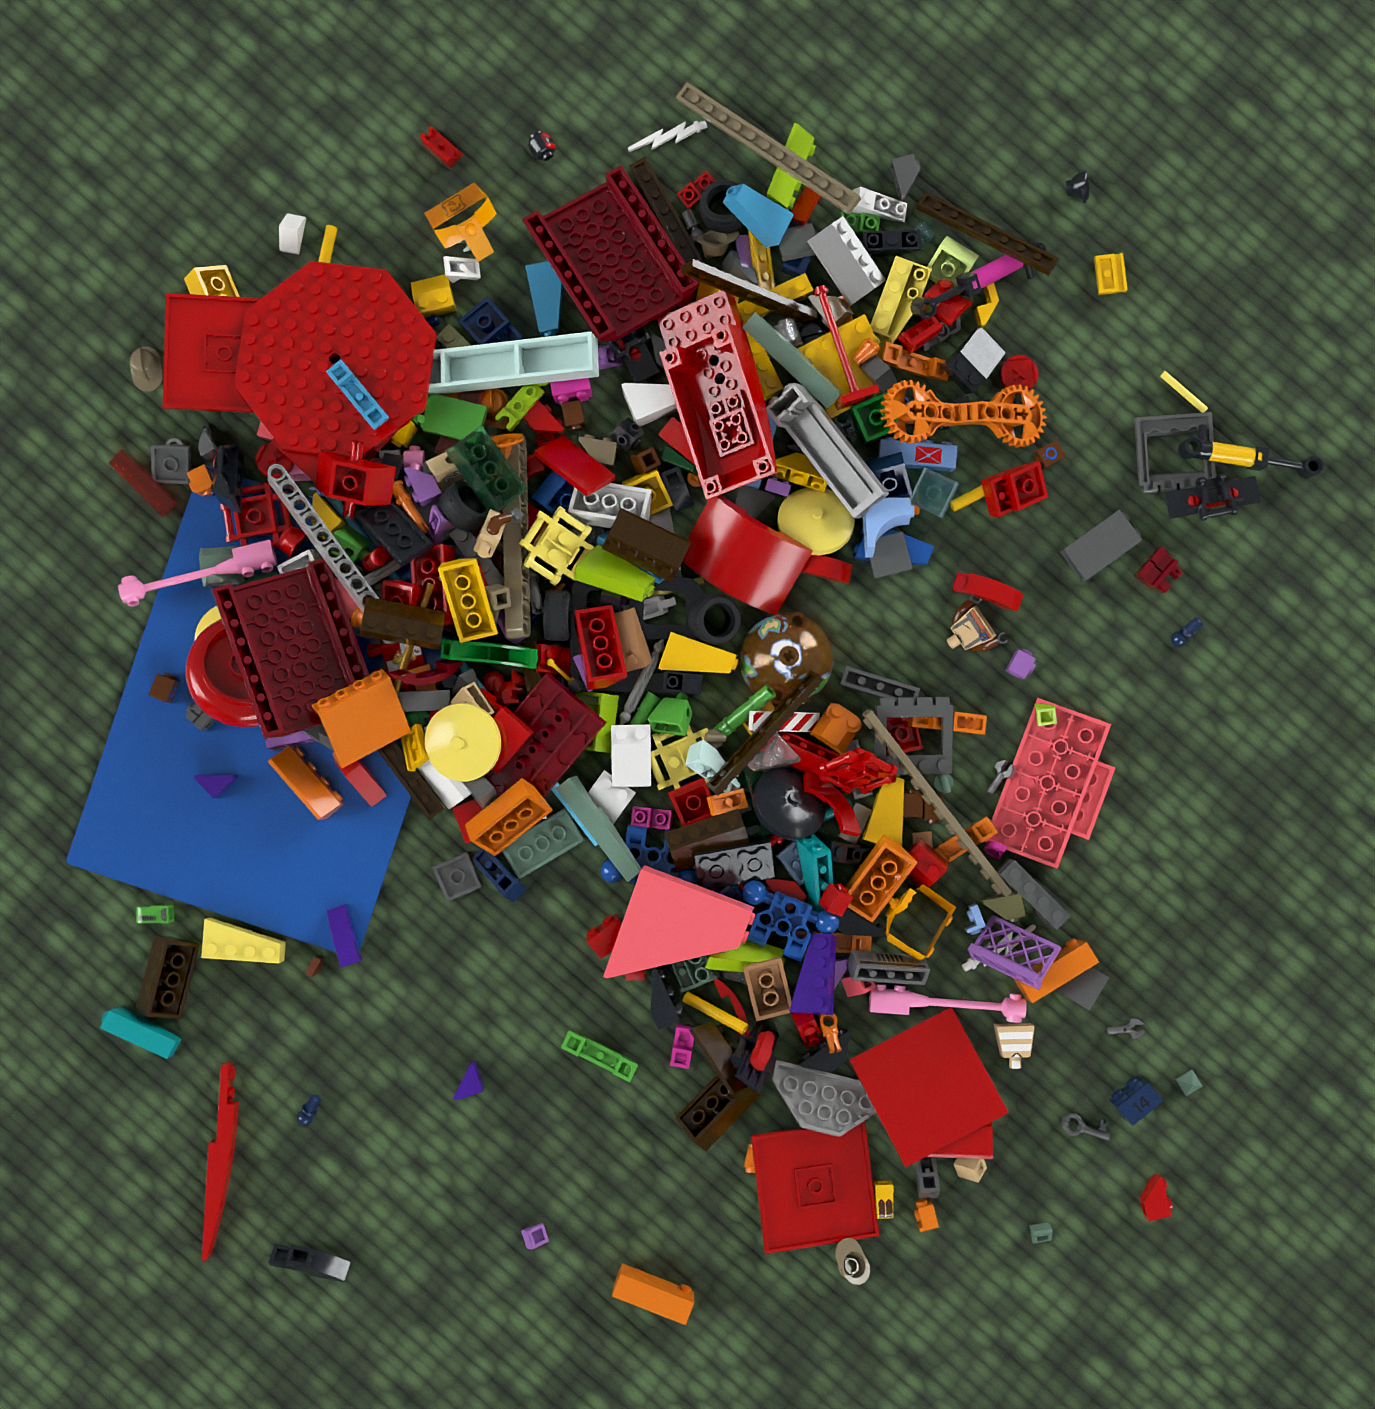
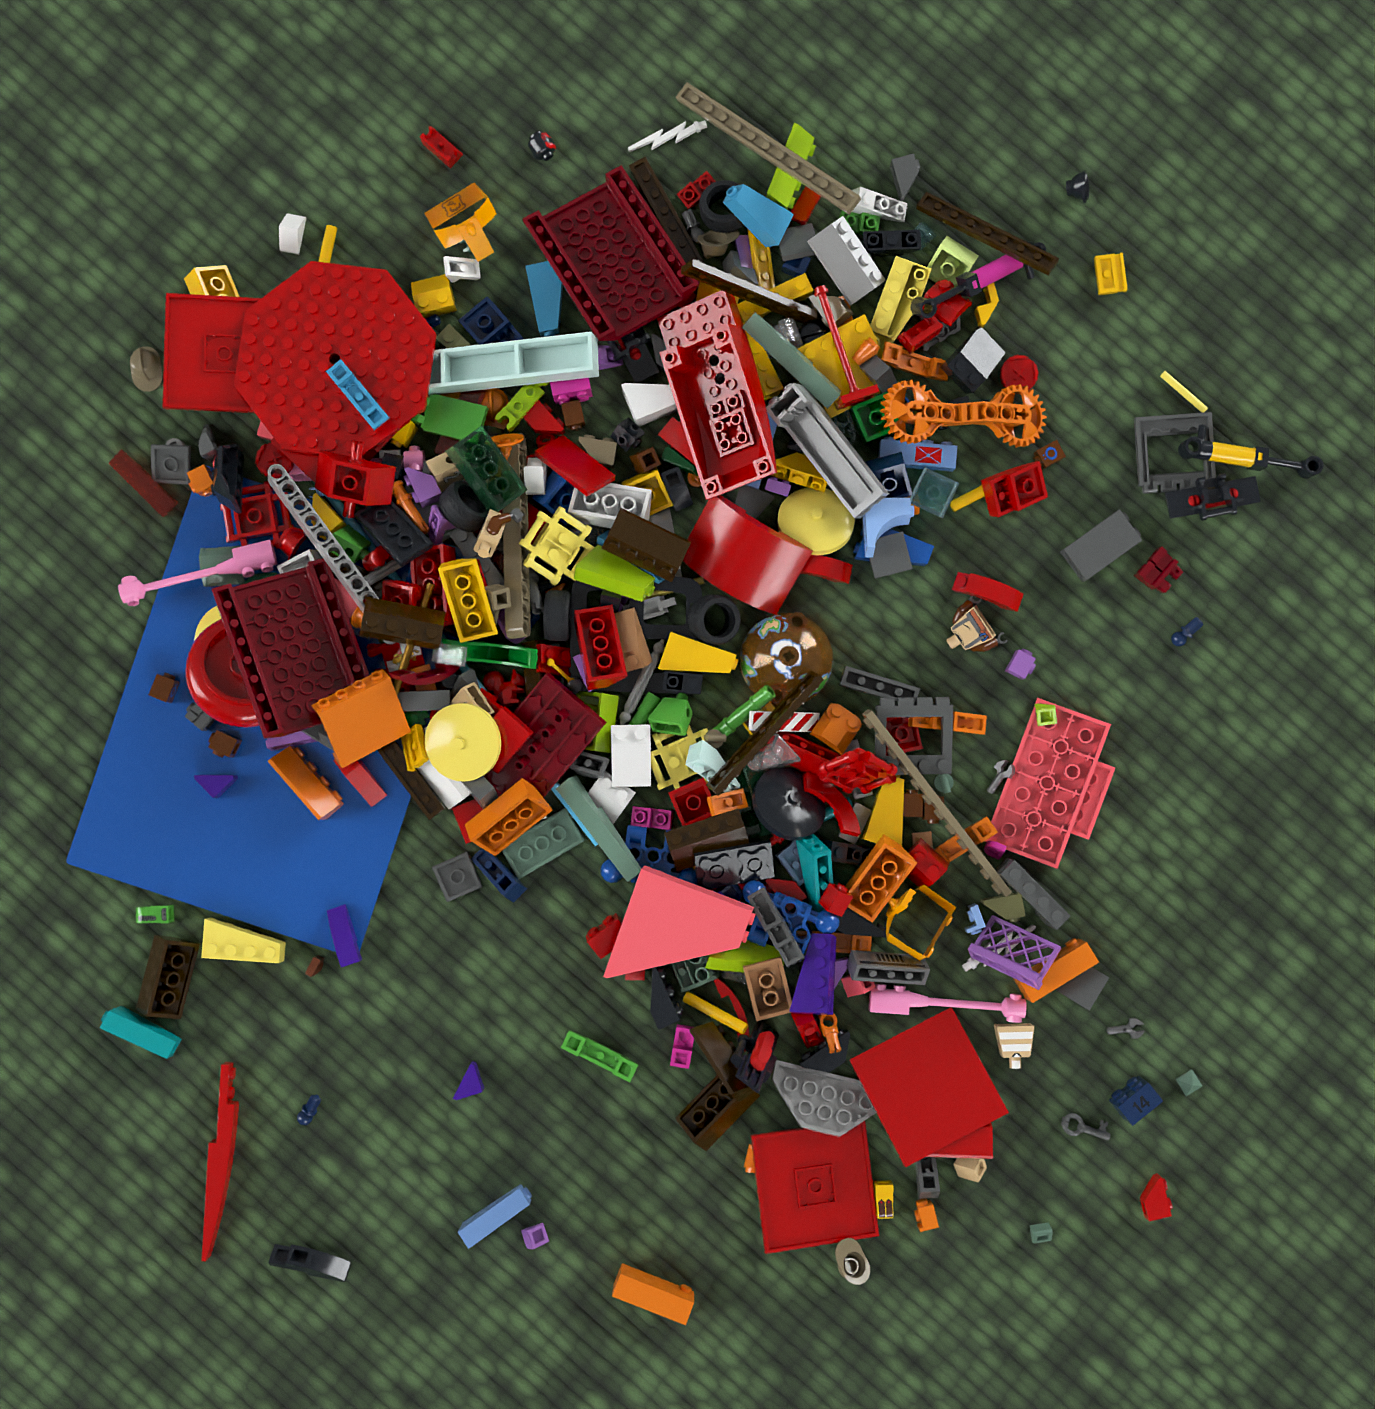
(224, 744): none -> reddish brown brick
(450, 654): none -> clear slope
(494, 1215): none -> medium blue slope
(535, 476): none -> white slope
(590, 765): none -> dark grey slope
(775, 927): none -> dark grey slope

